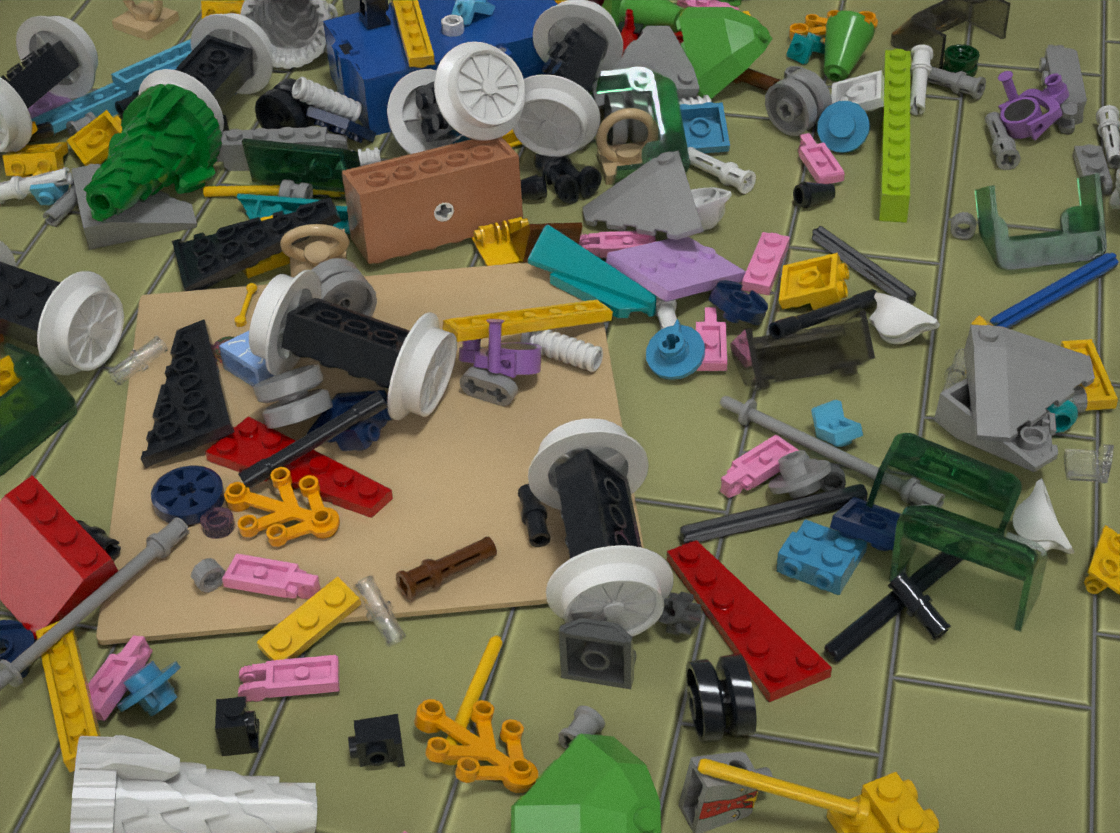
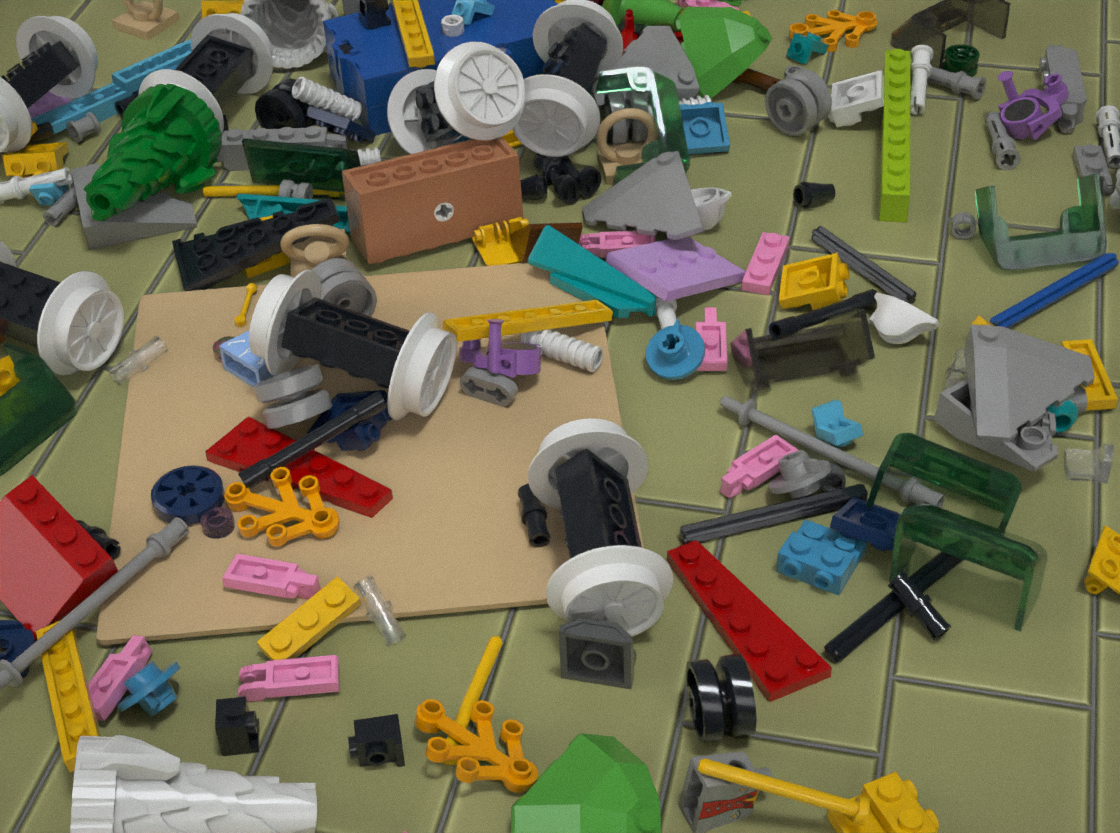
(93, 140): yellow plate -> none
(192, 401): black wing -> none
(208, 575): light grey axle -> none
(433, 572): reddish brown pin -> none
(585, 721): light grey bush -> none
(680, 613): dark grey gear -> none
(736, 175): white pin -> none
(738, 304): dark blue plate -> none
(819, 161): bright pink hinge -> none
(843, 126): dark azure piece -> none
(845, 43): bright green cone -> none
(1037, 521): white hat -> none

